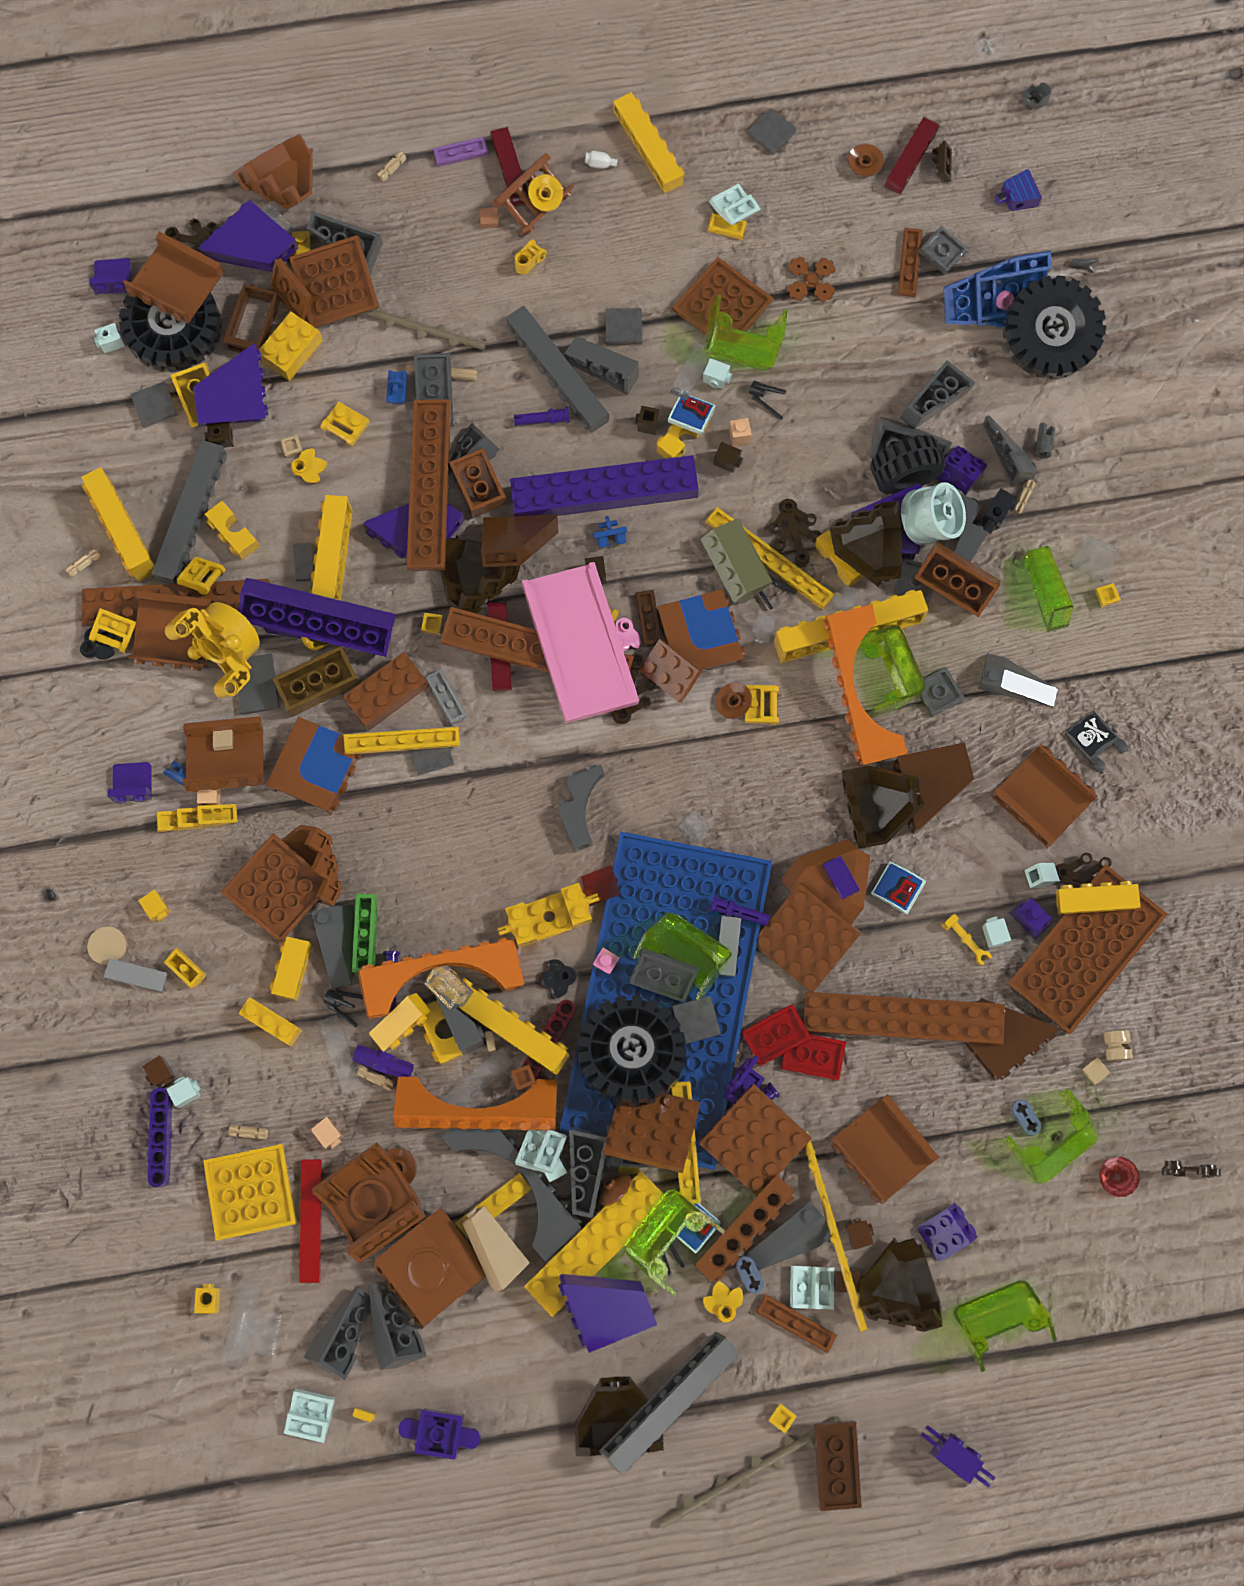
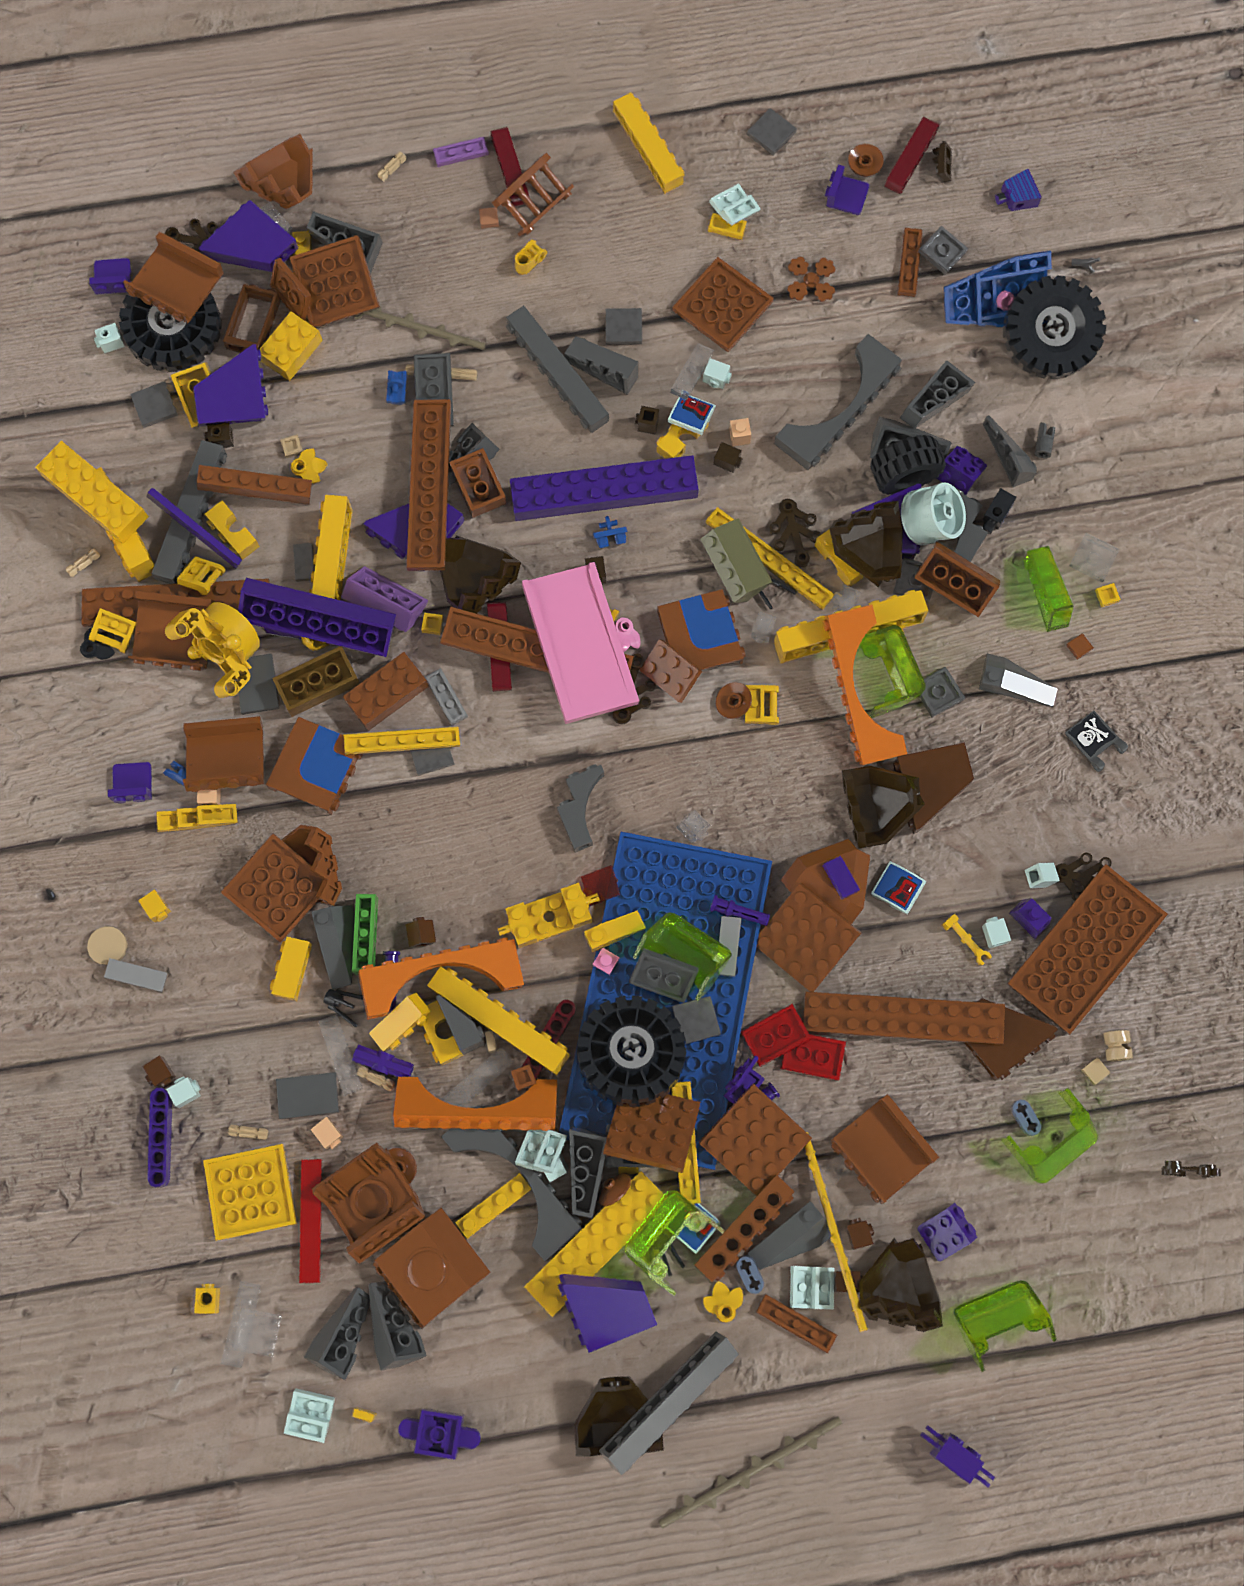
(92, 492): none -> yellow brick
(185, 968): yellow brick -> none
(193, 527): none -> dark purple tile
(222, 740): tan tile -> none
(254, 484): none -> dark orange brick
(270, 1021): yellow brick -> none
(307, 1095): none -> dark grey tile
(348, 419): yellow plate -> none
(380, 593): none -> medium lavender slope
(420, 932): none -> reddish brown brick
(448, 987): clear brick -> none
(494, 1248): tan slope -> none
(515, 538): reddish brown slope -> none
(551, 187): yellow dish -> none
(551, 416): dark purple pin -> none
(554, 978): black plate -> none
(599, 160): white plant -> none
(614, 930): none -> yellow slope
(648, 617): reddish brown tile -> none
(742, 346): clear neon green windscreen -> none
(759, 390): black plant -> none
(782, 1418): yellow plate -> none
(809, 442): none -> dark grey arch
(837, 1465): reddish brown plate -> none
(846, 193): none -> dark purple bracket
(1023, 496): tan axle -> none
(1037, 96): dark grey hair -> none
(1044, 795): dark orange panel -> none
(1080, 646): none -> dark orange tile
(1097, 899): yellow brick -> none
(1128, 1172): clear red dish -> none

